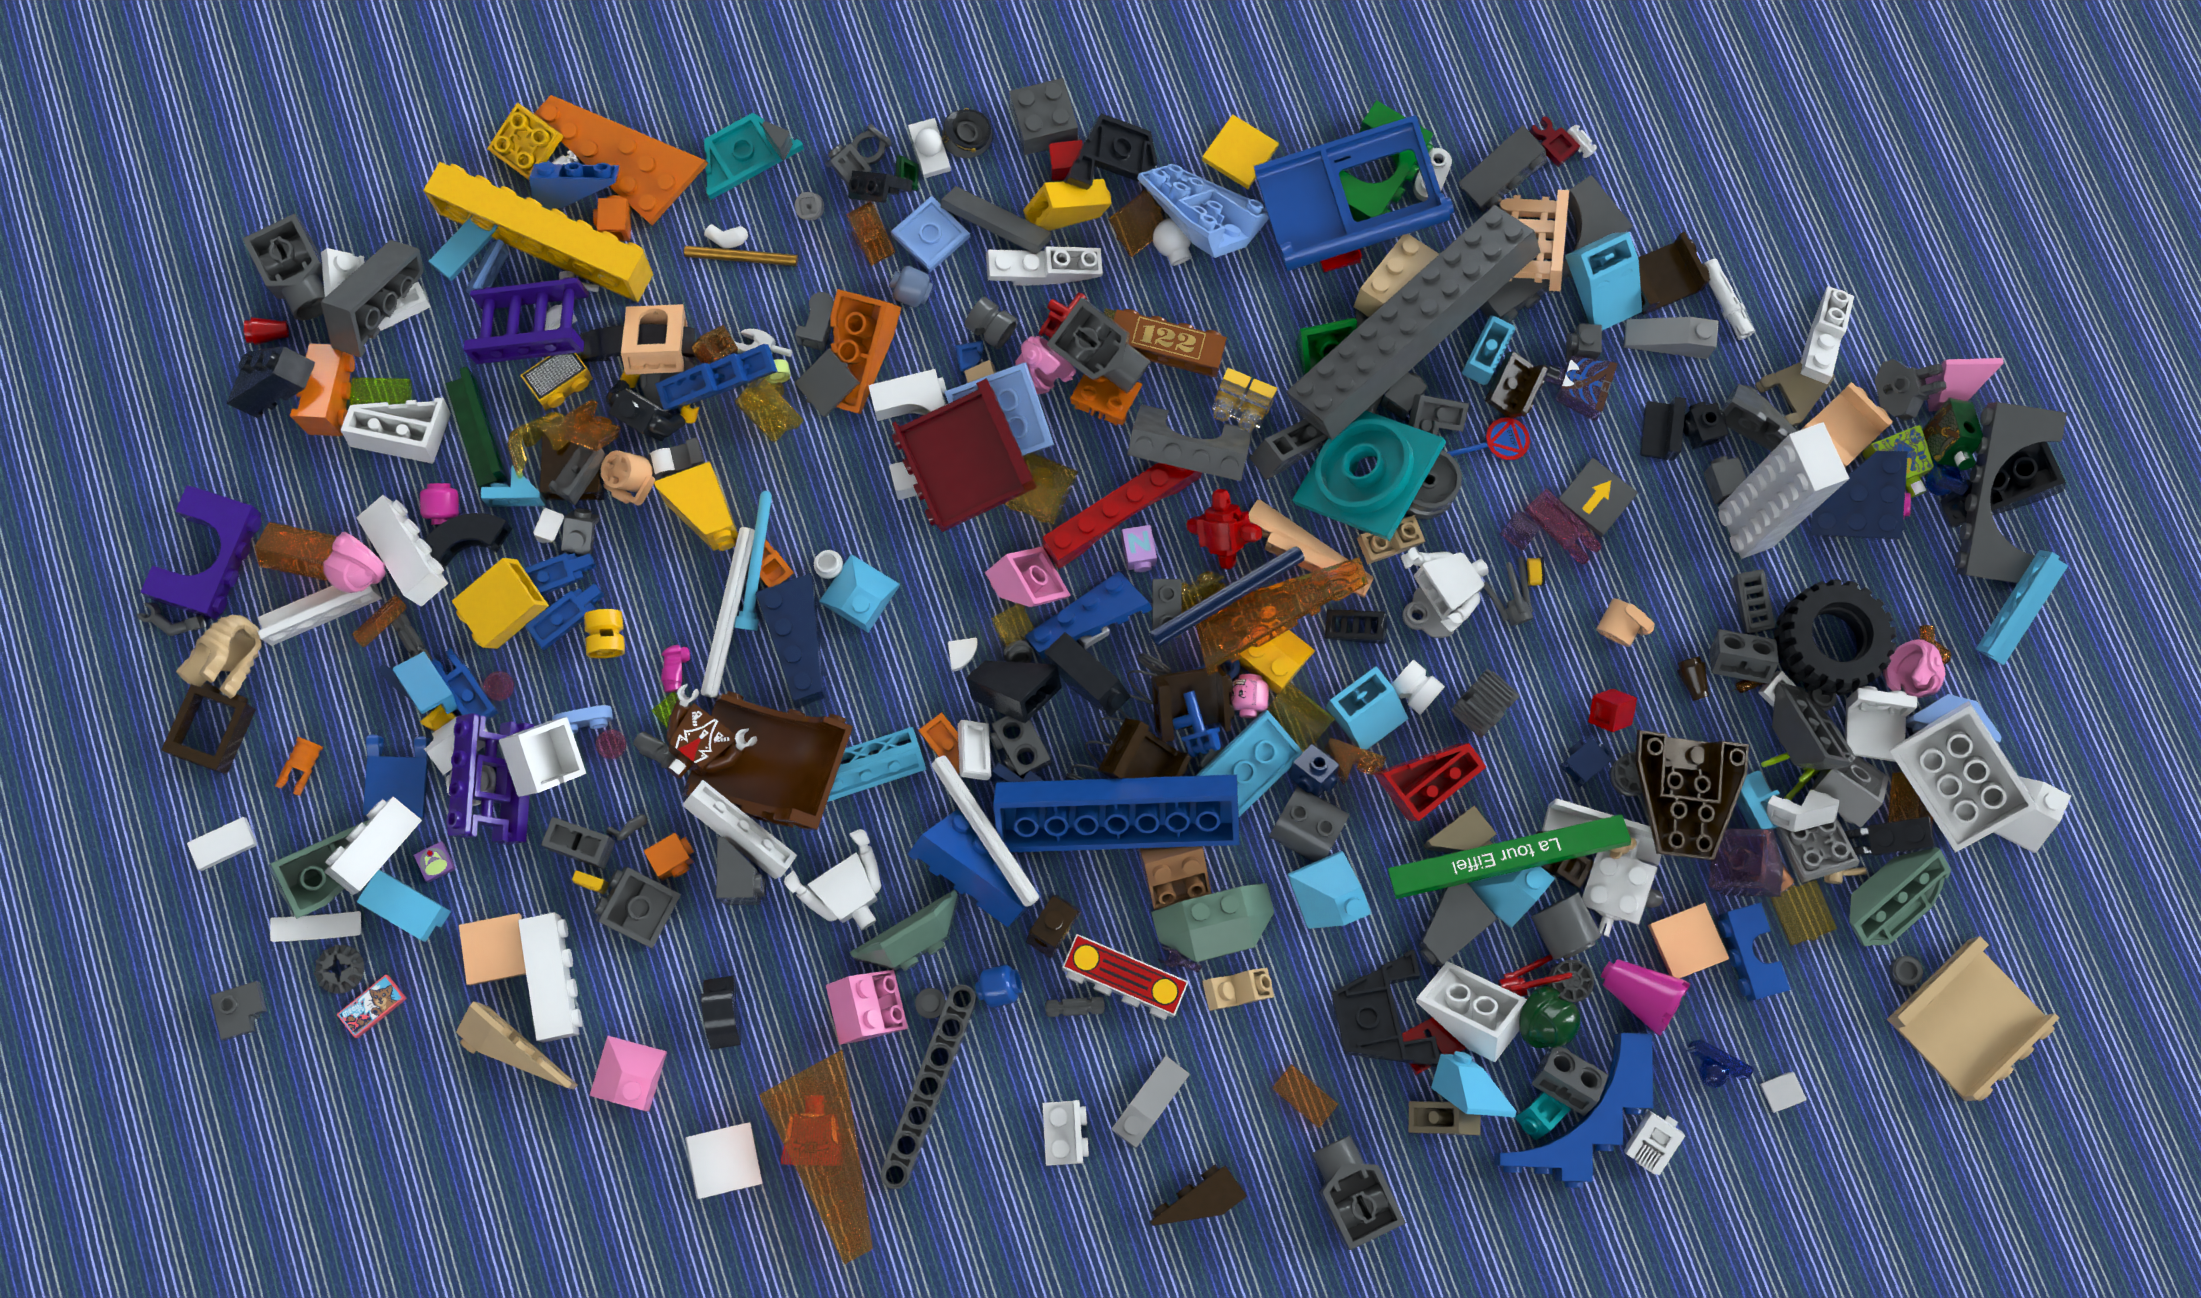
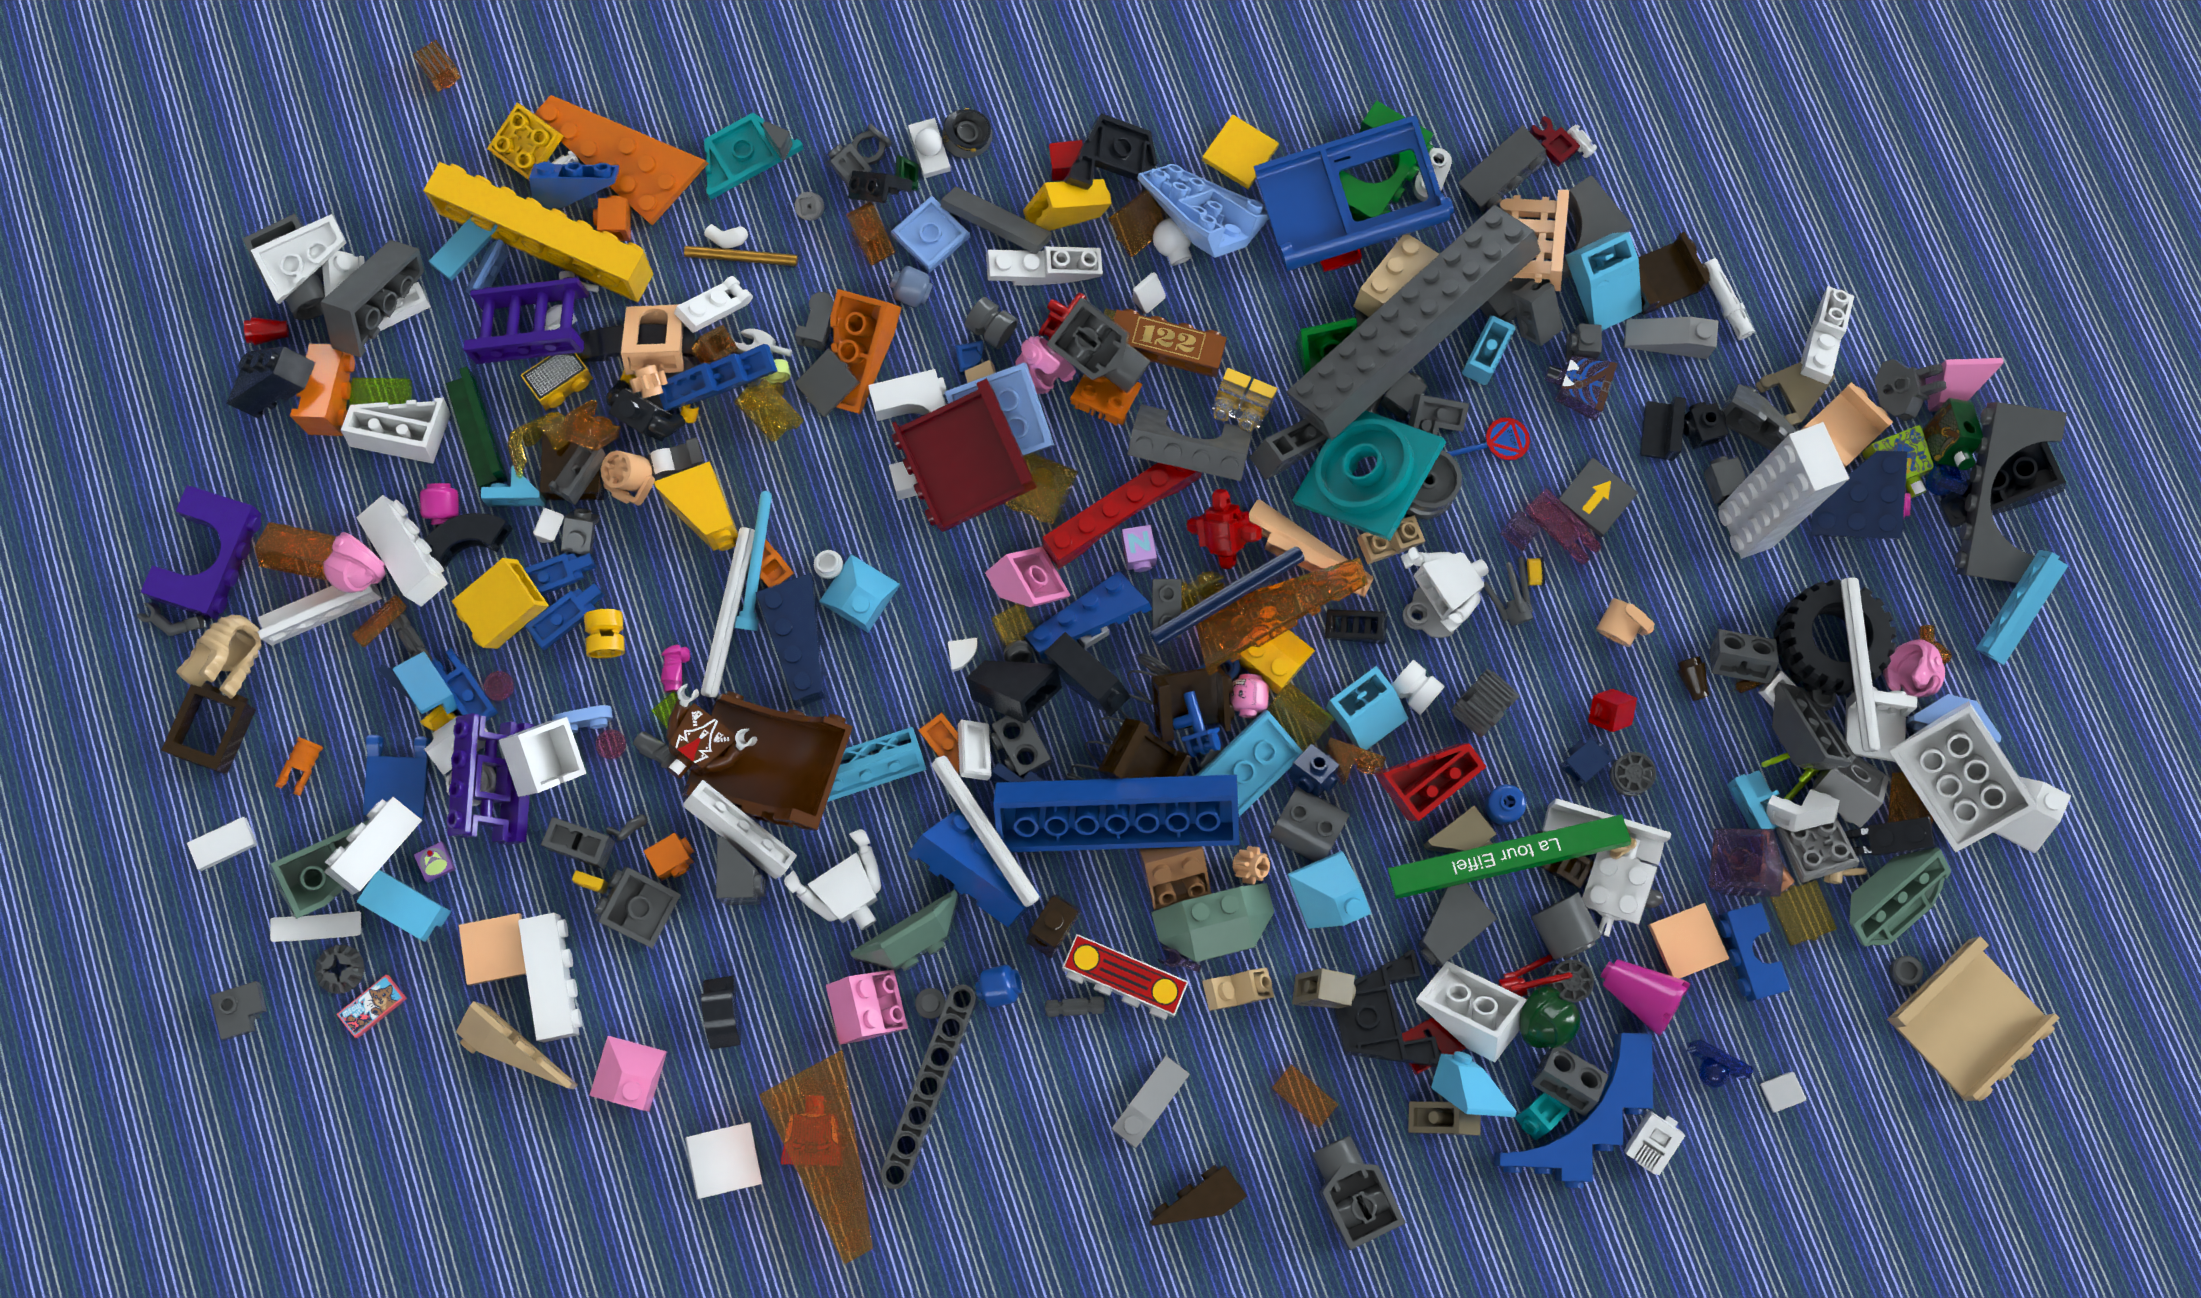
(297, 255): none -> white wing
(437, 66): none -> clear orange brick
(648, 381): none -> light nougat gear
(713, 304): none -> white plate
(1043, 115): dark grey brick -> none
(1063, 1132): white bracket -> none
(1148, 293): none -> white slope
(1251, 865): none -> light nougat gear
(1324, 989): none -> dark tan slope
(1500, 812): none -> blue head
(1513, 893): medium azure slope -> none
(1515, 386): dark brown bracket -> none
(1537, 312): none -> dark grey hinge
(1689, 791): dark brown wedge -> none
(1763, 600): dark grey slope -> none
(1860, 665): none -> white axle

